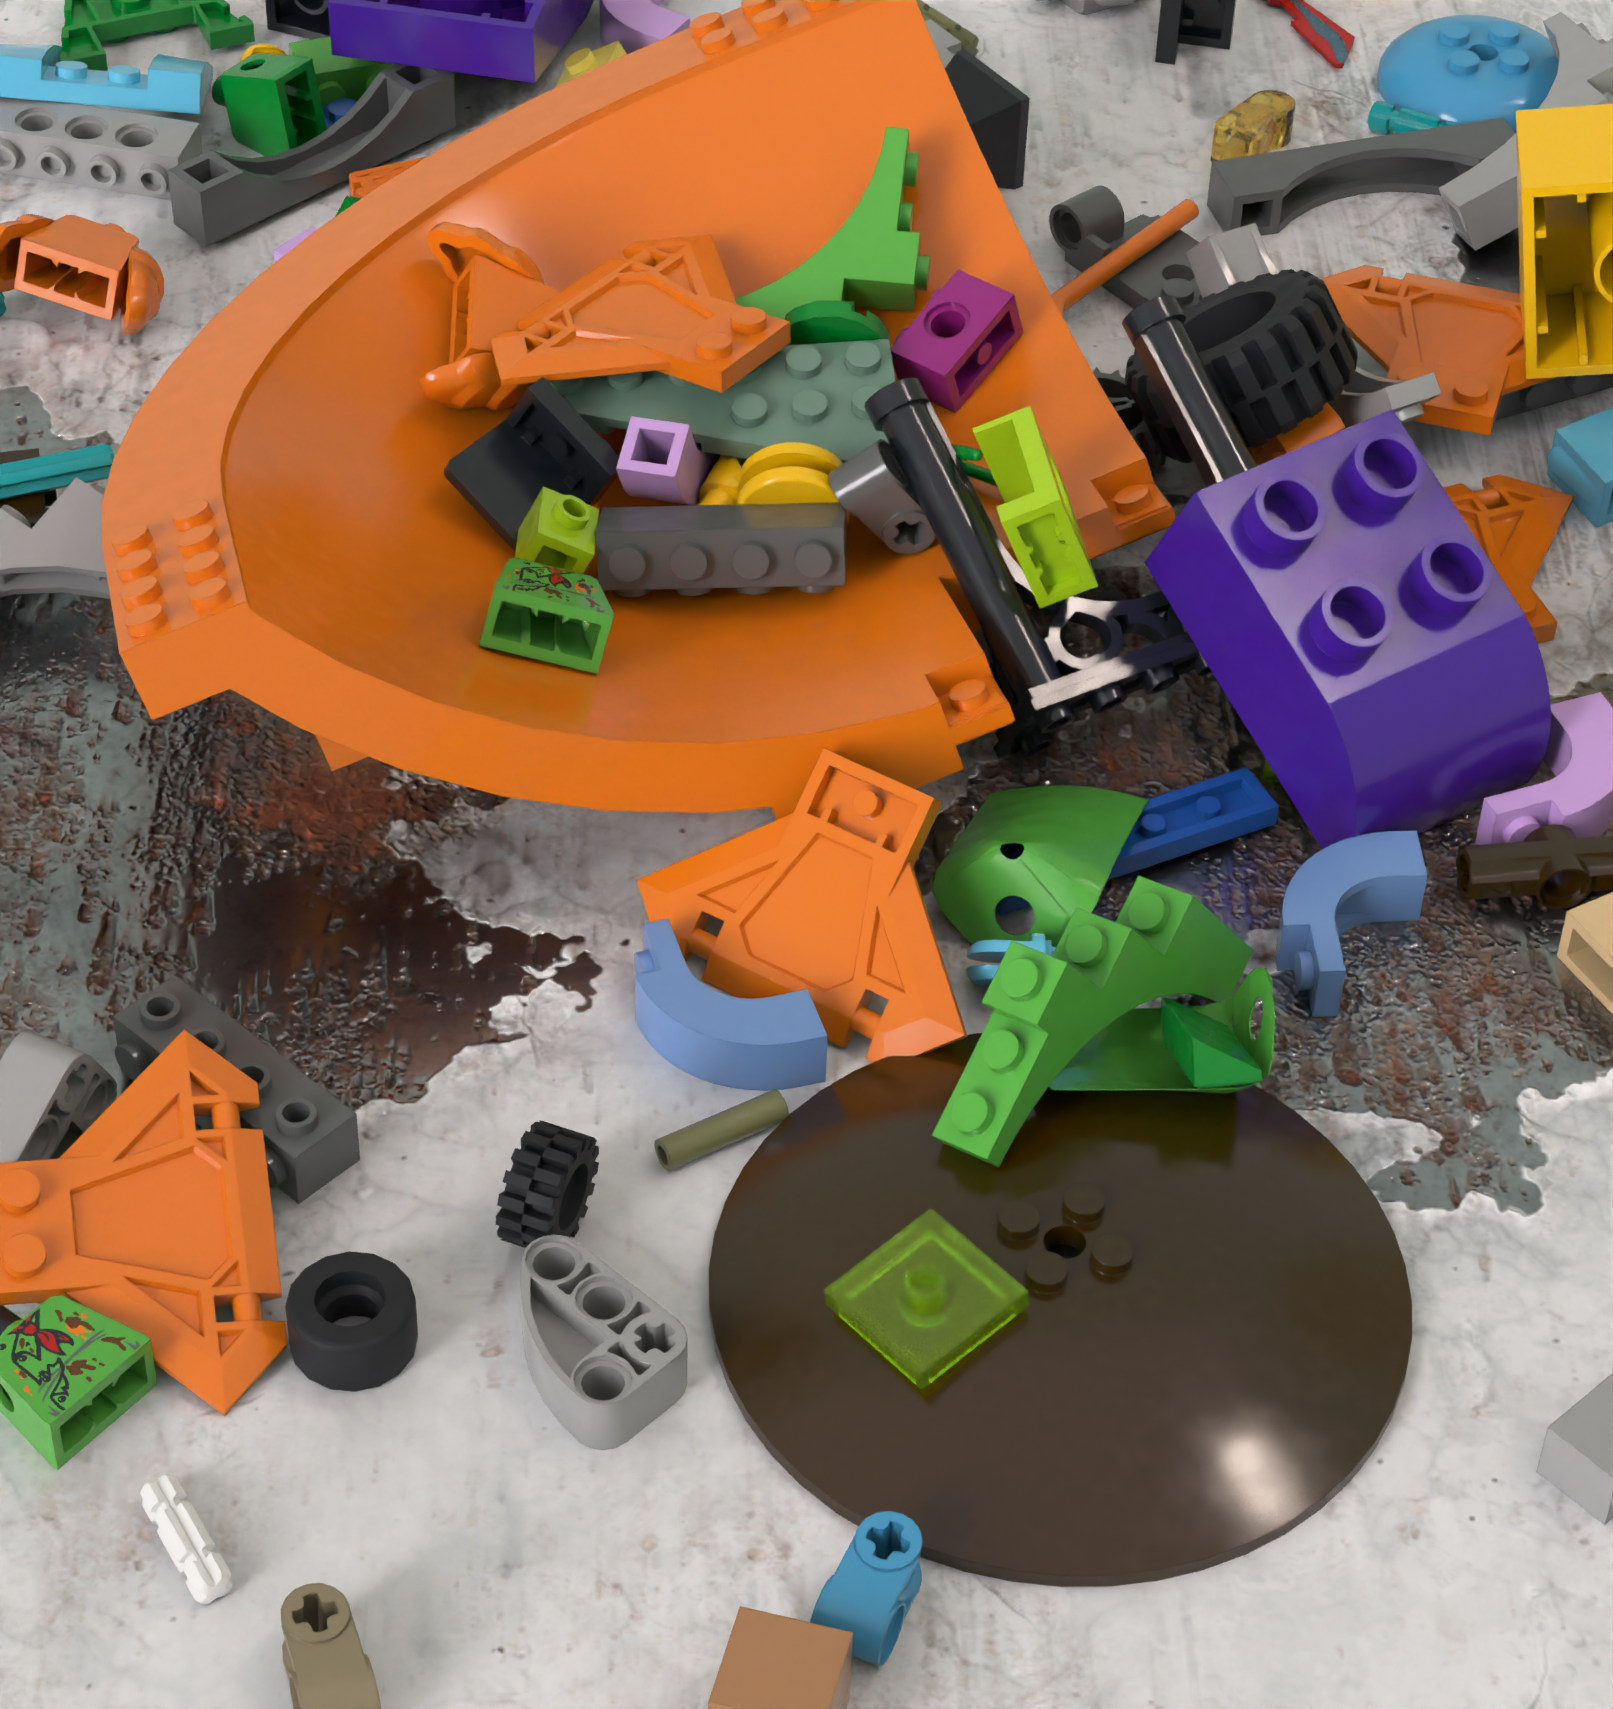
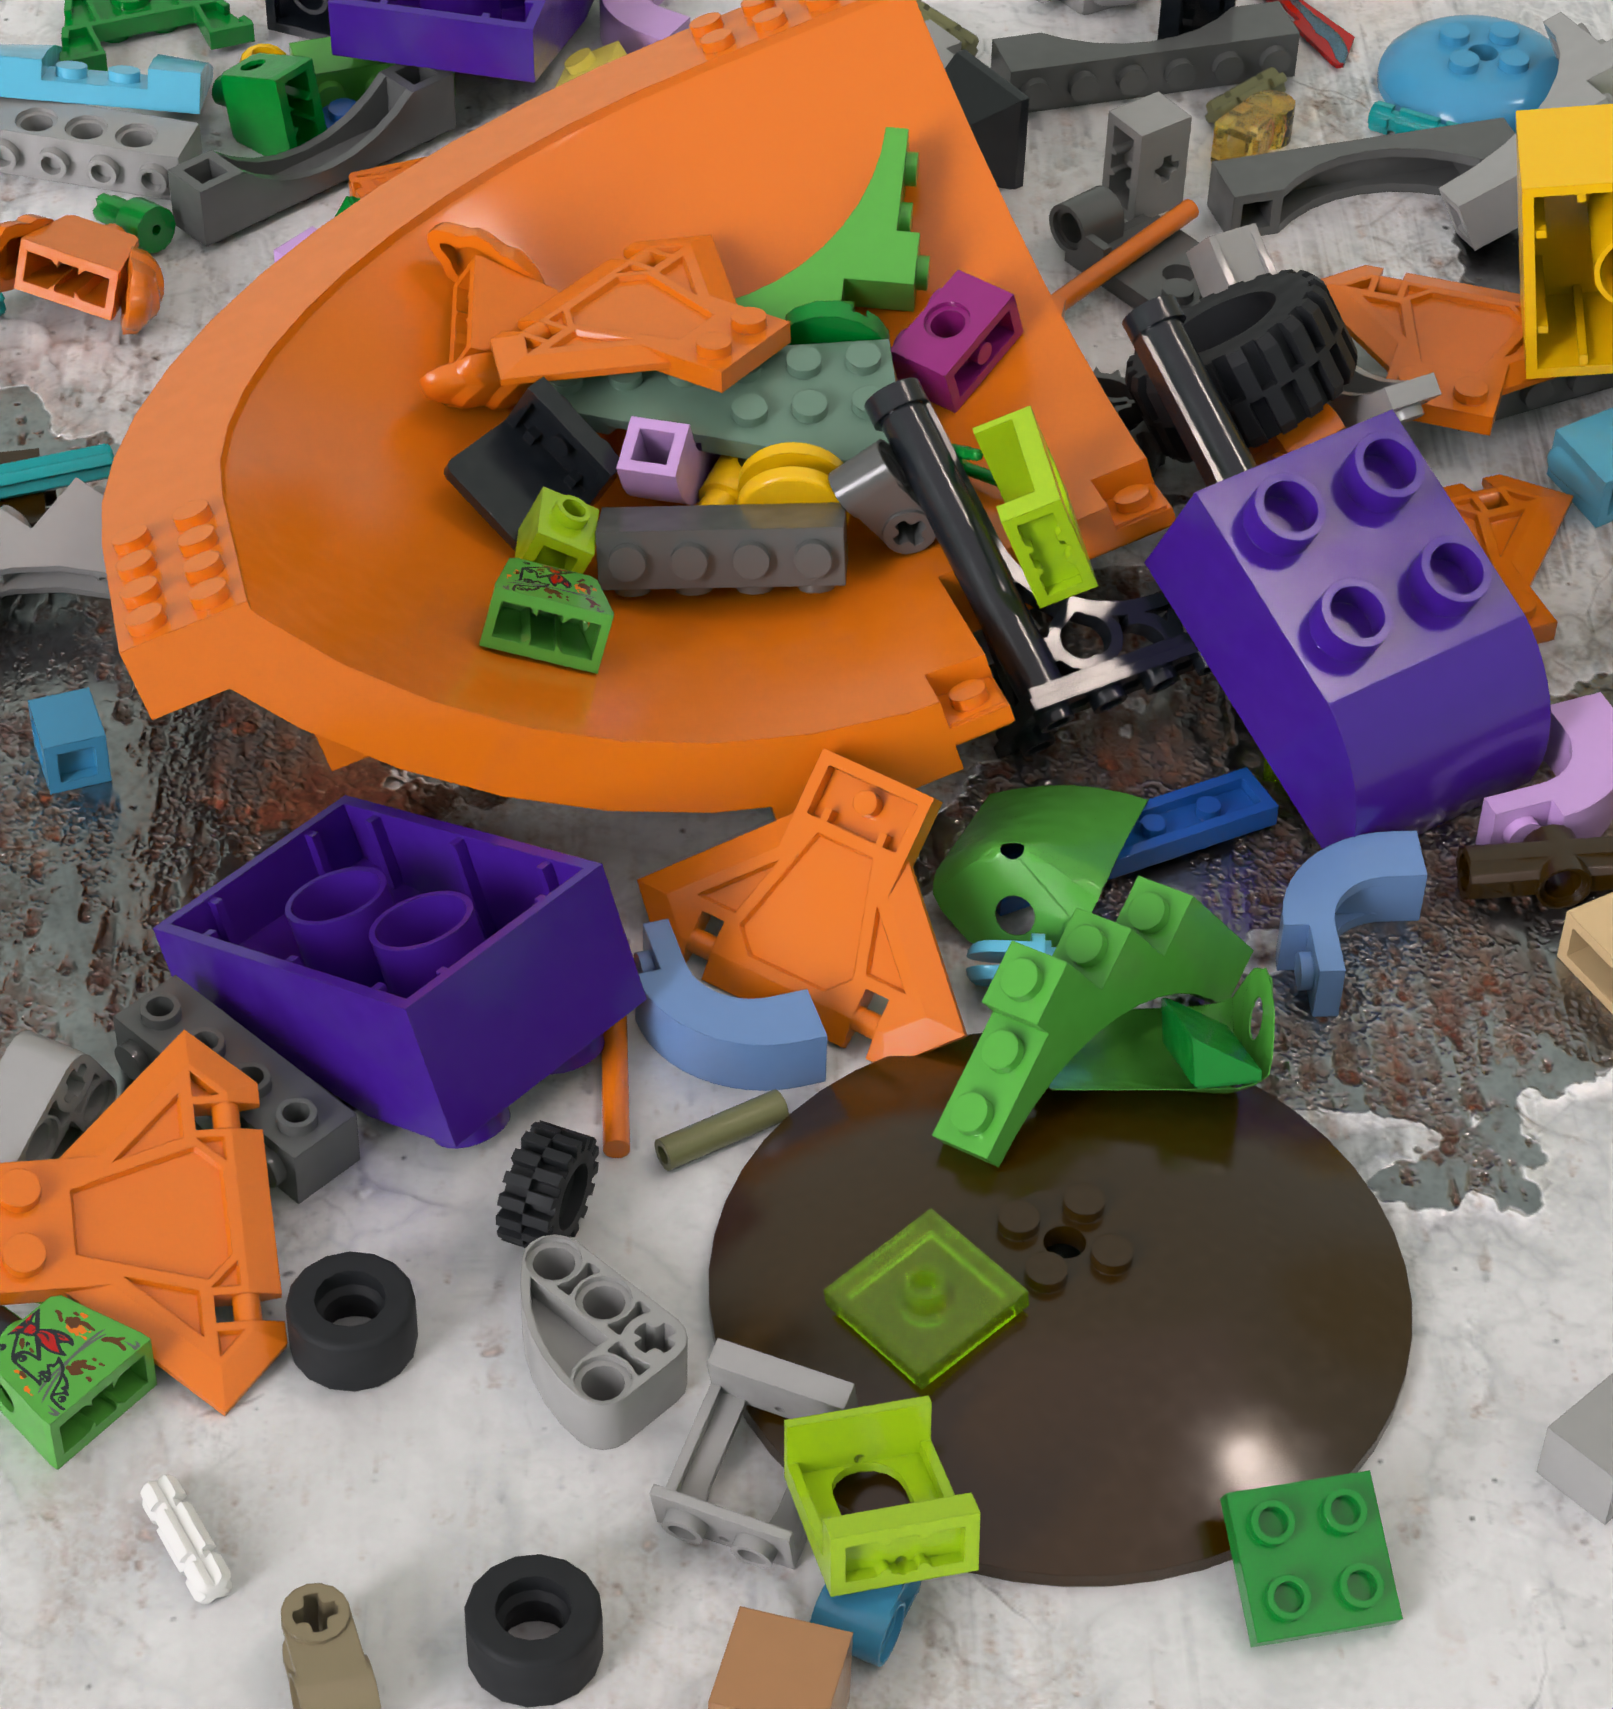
(69, 740): none -> dark azure brick
(138, 216): none -> green piece
(413, 964): none -> dark purple slope
(539, 1669): none -> black tyre
(615, 1091): none -> orange bar
(737, 1380): none -> light grey panel
(886, 1545): none -> lime panel
(1079, 73): none -> dark grey arch
(1147, 155): none -> light grey brick
(1266, 80): none -> olive axle
(1310, 1558): none -> green plate

